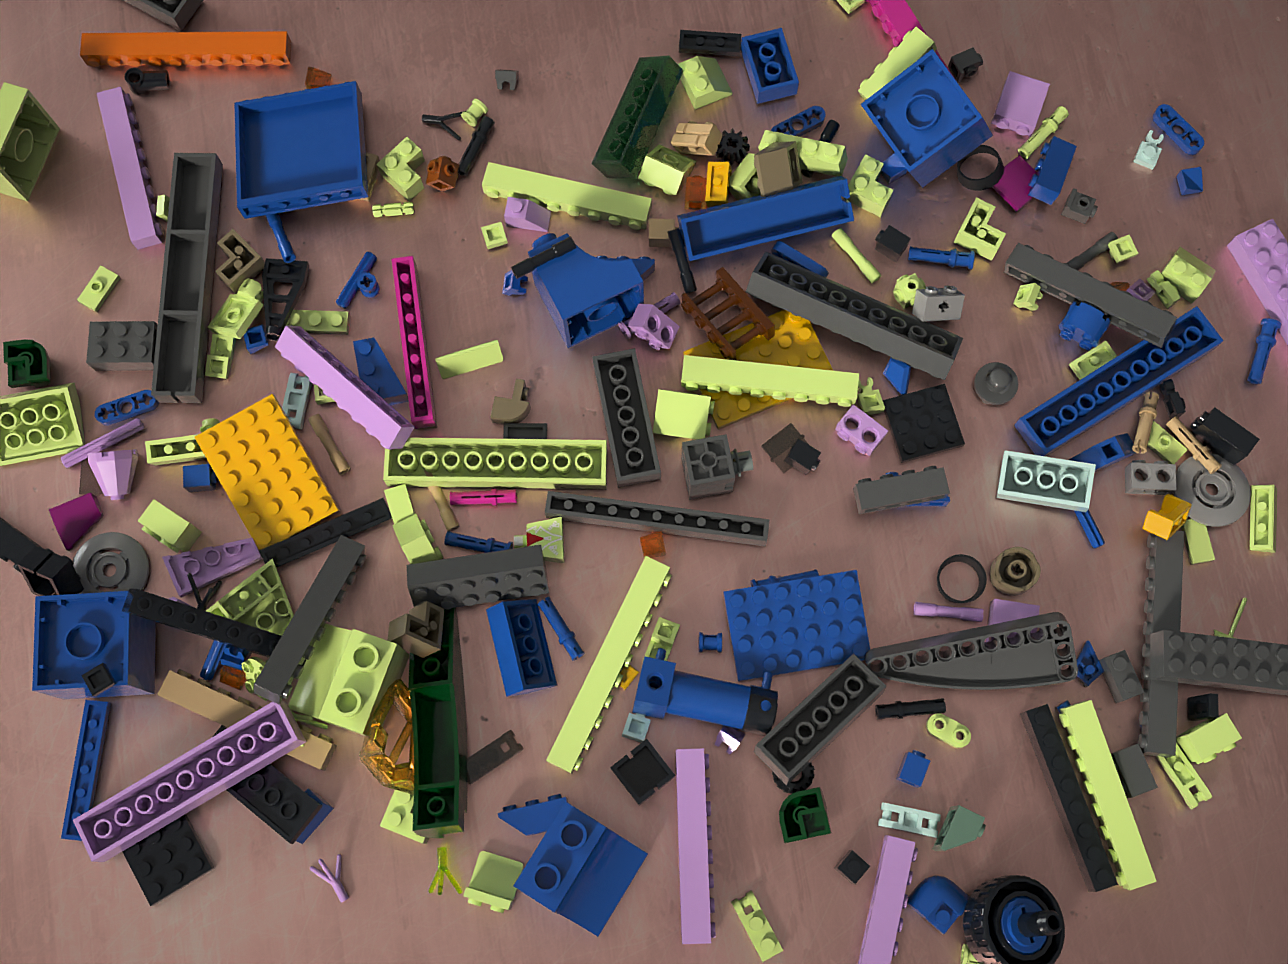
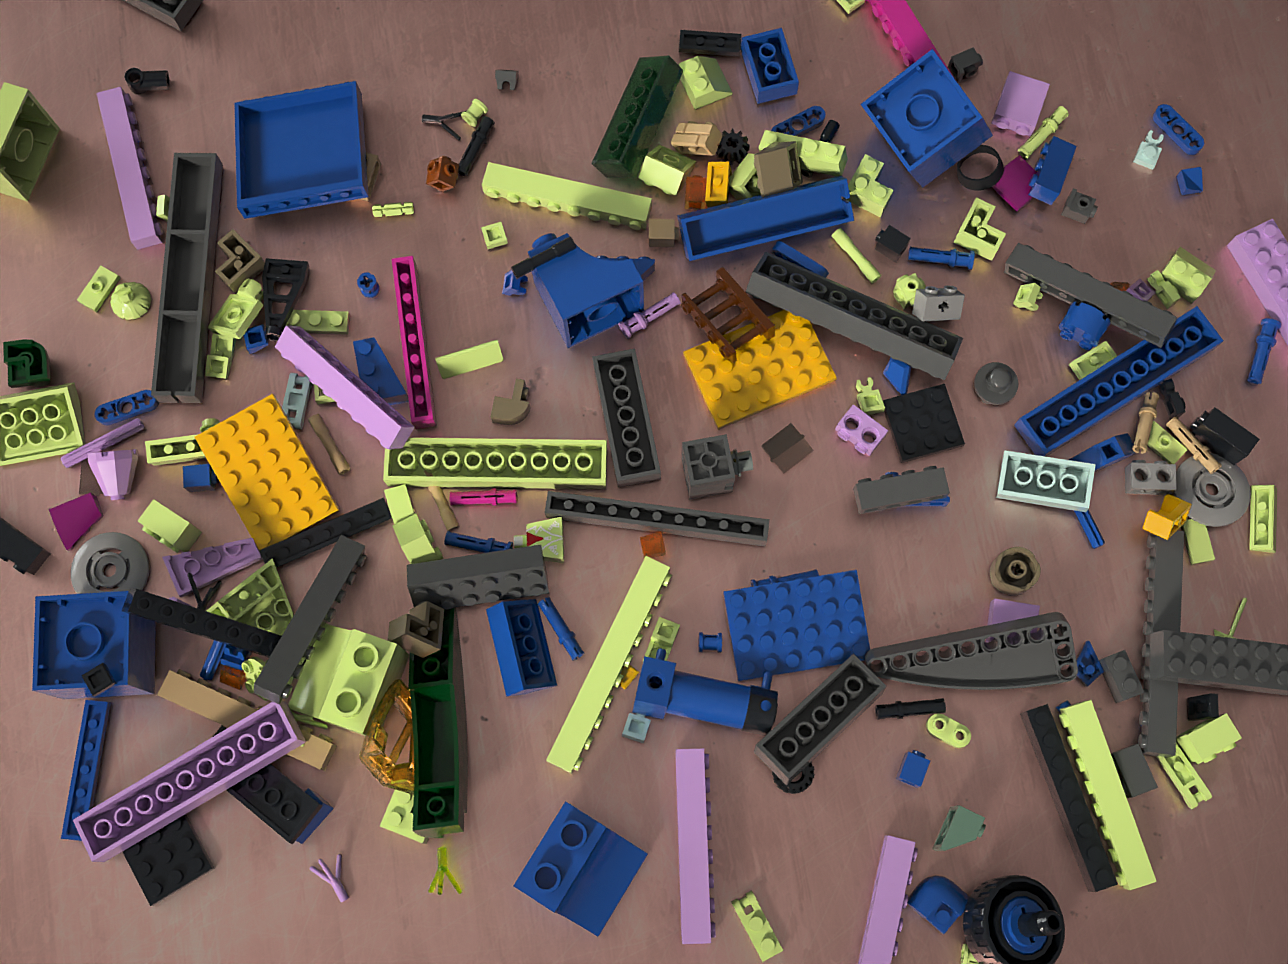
(49, 573): black piece -> none
(122, 345): dark grey brick -> none
(130, 300): none -> yellowish green hair
(186, 48): orange brick -> none
(283, 244): blue piece -> none
(317, 78): clear orange slope -> none
(351, 287): blue axle -> none
(399, 168): yellowish green brick -> none
(491, 757): clear smoke plate -> none
(494, 881): yellowish green bracket -> none
(525, 431): dark grey tile -> none
(526, 215): lavender slope -> none
(535, 816): blue slope -> none
(643, 772): black piece -> none
(653, 326): lavender brick -> none
(682, 414): yellowish green brick -> none
(685, 273): black piece -> none
(730, 736): lavender tile -> none
(769, 380): yellowish green brick -> none
(803, 457): black brick -> none
(804, 815): dark green brick -> none
(852, 867): black brick -> none
(893, 168): blue slope -> none
(909, 820): light aqua plate -> none
(913, 47): yellowish green brick -> none
(962, 613): lavender piece -> none
(973, 563): black tyre -> none
(1099, 247): dark grey piece -> none
(1122, 249): yellowish green tile -> none

